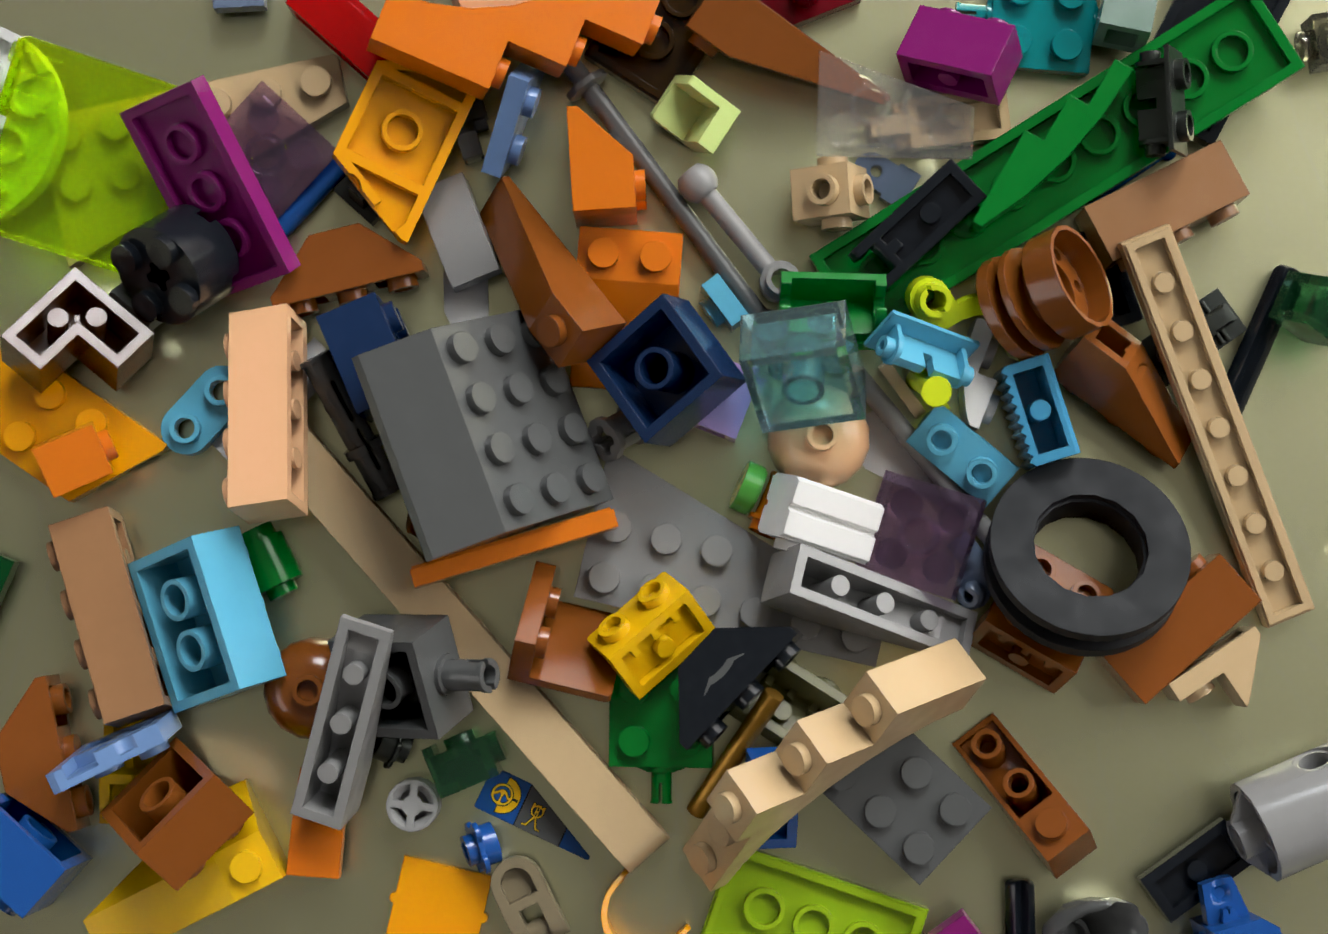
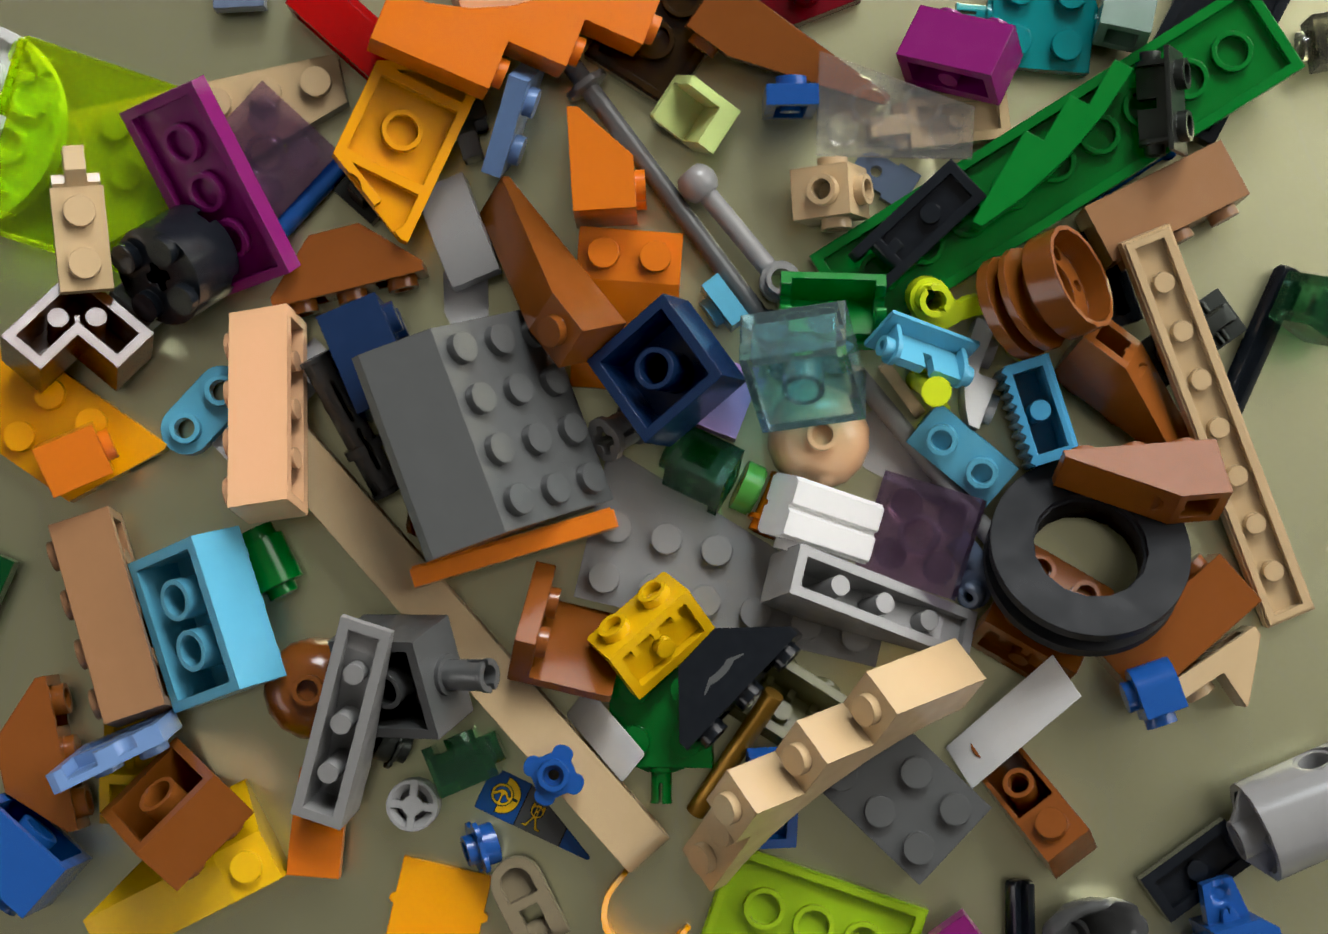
(80, 227): none -> tan hinge
(546, 788): none -> blue plate
(606, 736): none -> white sticker
(702, 467): none -> clear green brick
(790, 98): none -> blue plate
(1013, 721): none -> white sticker
(1153, 692): none -> blue plate
(1157, 480): none -> slope

